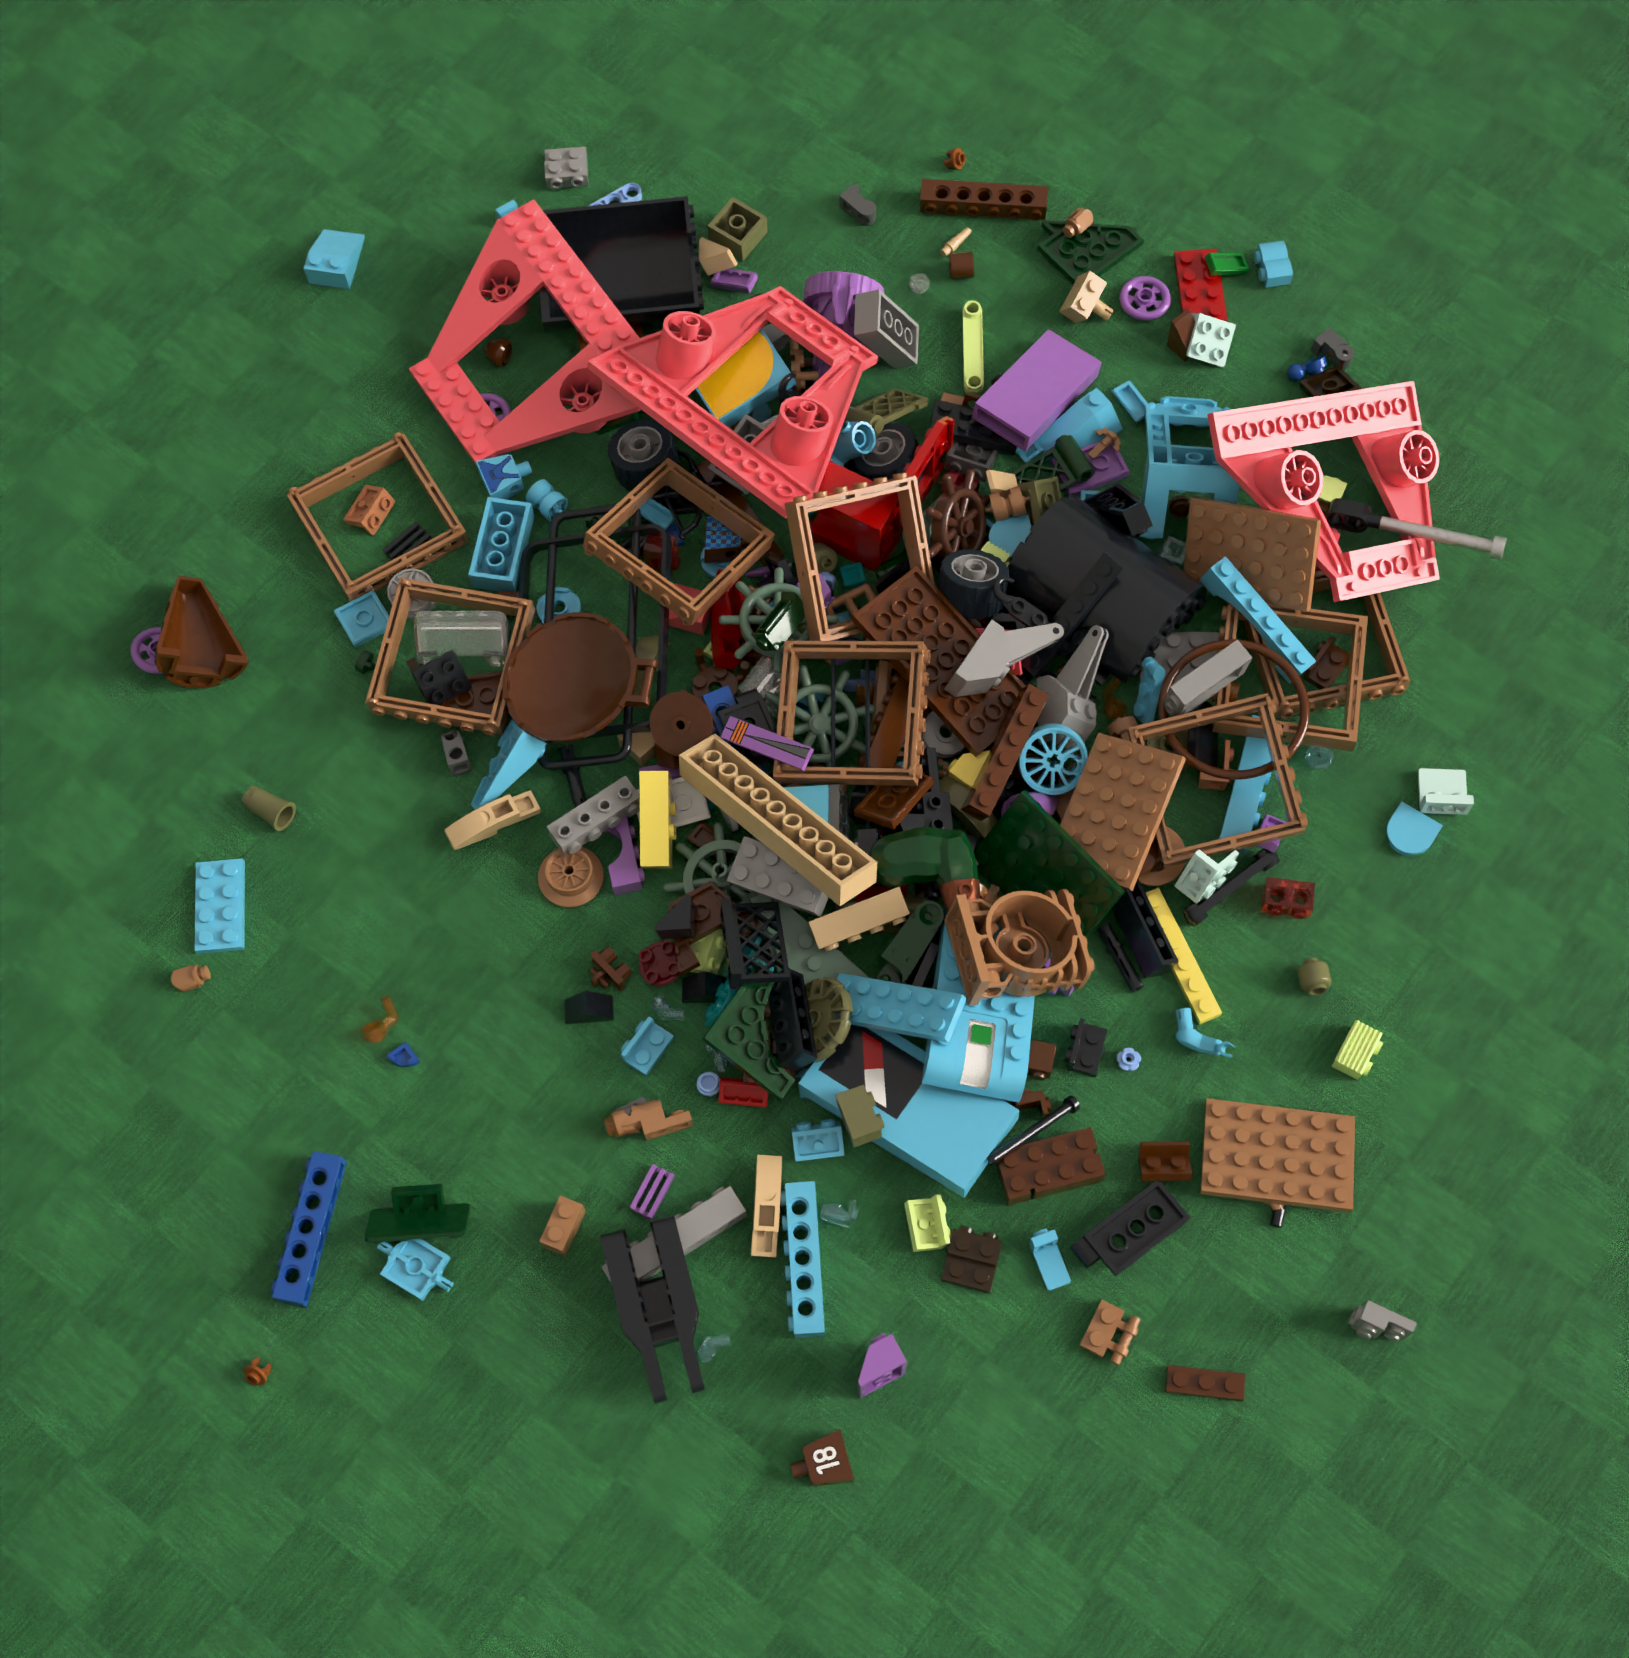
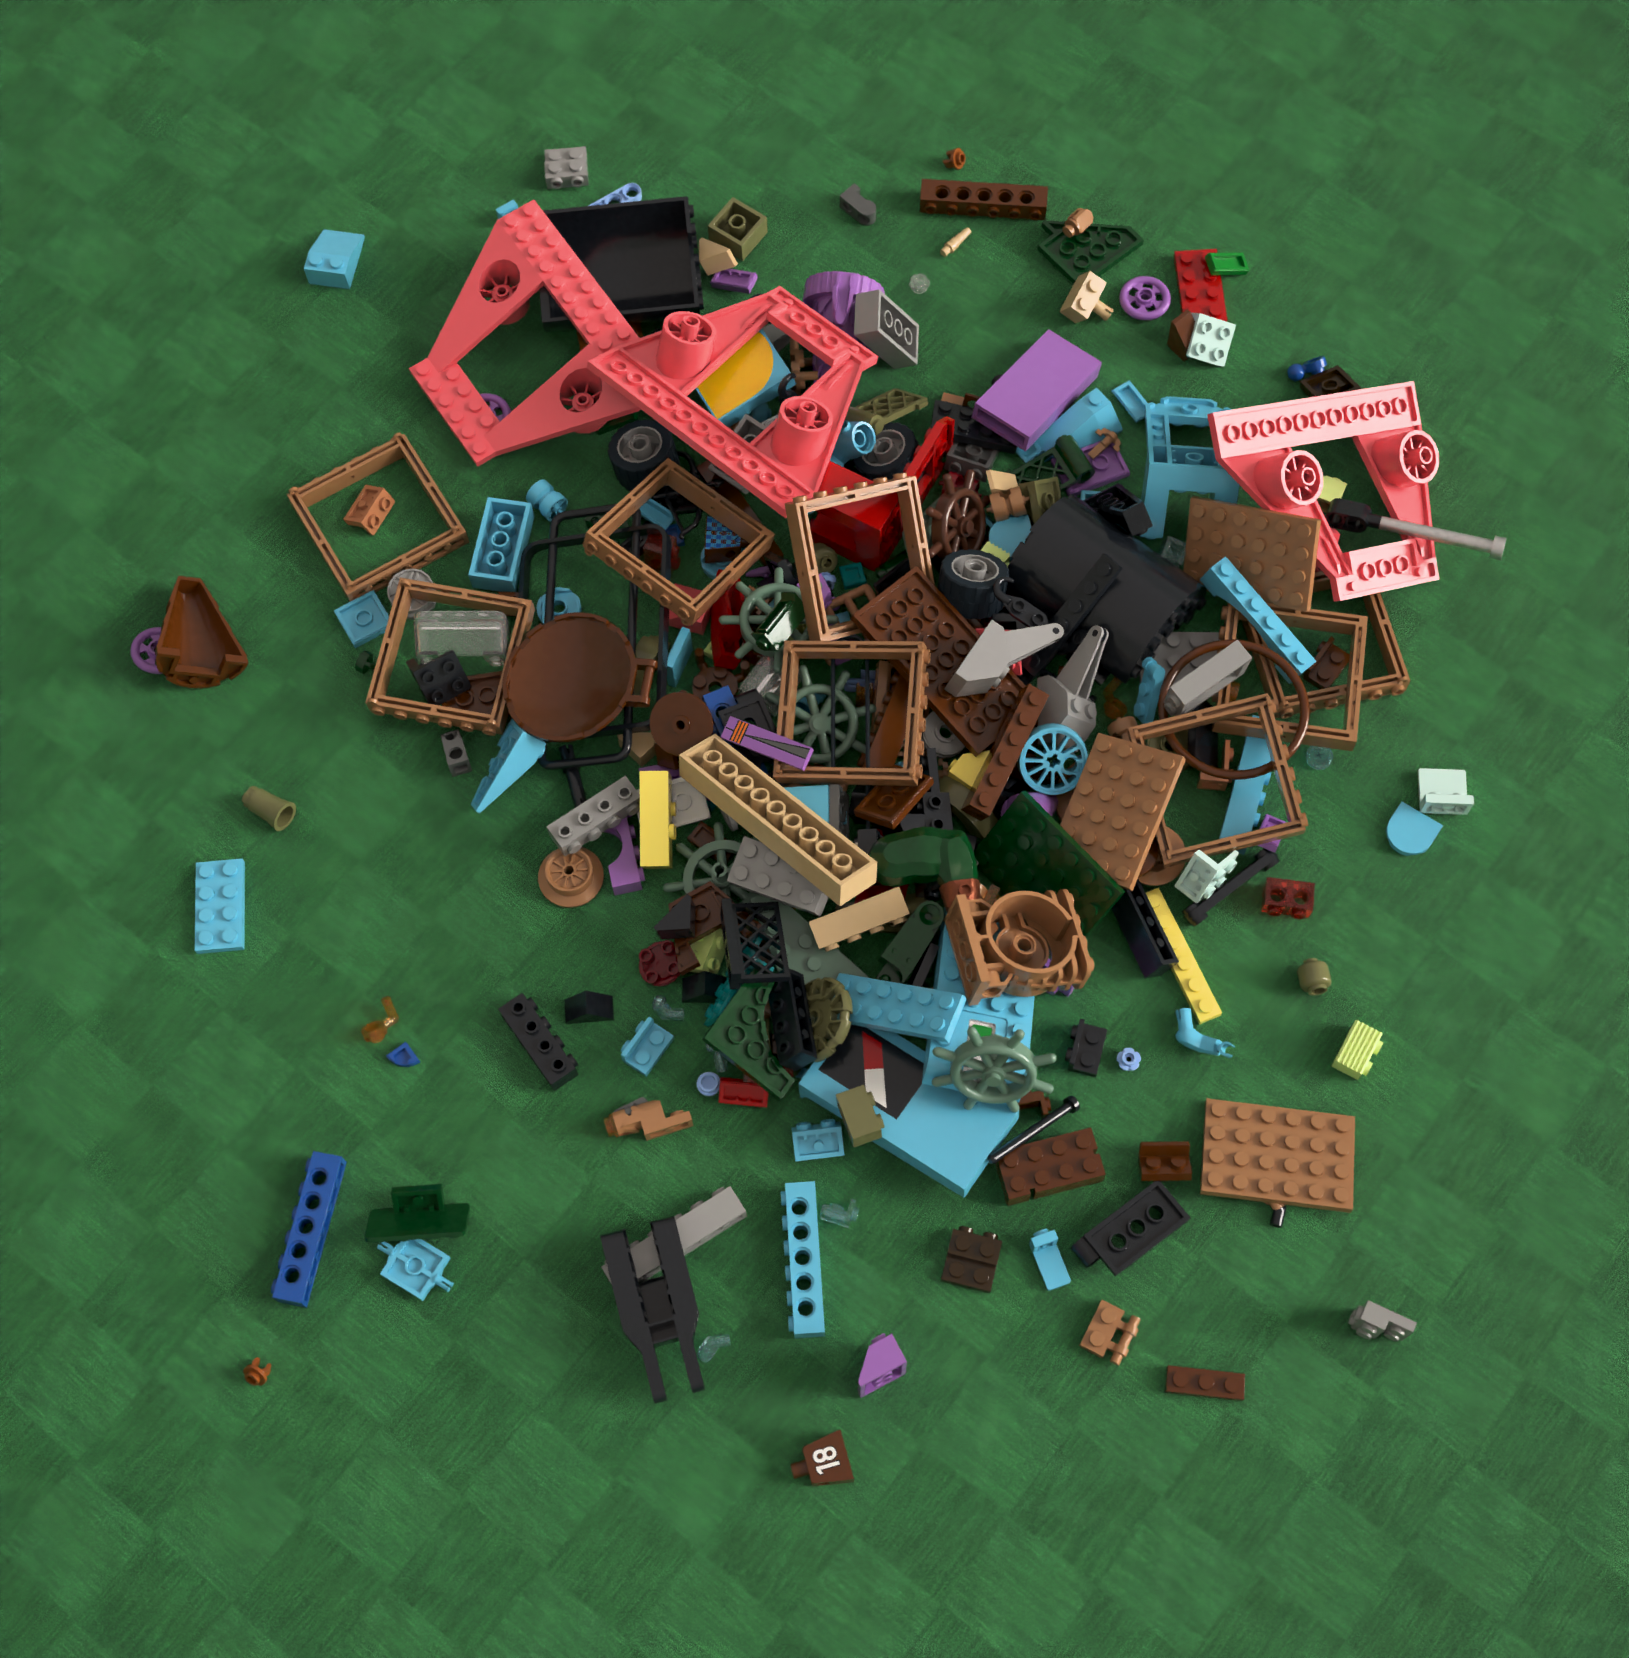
(190, 977): medium nougat arm -> none
(406, 539): black tile -> none
(489, 818): tan slope -> none
(499, 351): reddish brown cone -> none
(502, 475): medium azure torso -> none
(538, 1041): none -> black brick
(562, 1226): medium nougat brick -> none
(602, 961): reddish brown hips -> none
(661, 1172): medium lavender tile -> none
(679, 656): none -> medium azure tile
(766, 1206): tan slope -> none
(927, 1223): yellowish green bracket -> none
(961, 265): reddish brown piece -> none
(973, 348): yellowish green piece -> none
(993, 1069): none -> sand green piece
(1041, 1060): reddish brown brick -> none
(1120, 957): black pin -> none
(1179, 506): reddish brown plate -> none
(1273, 264): medium azure brick -> none
(1333, 348): dark grey leg -> none

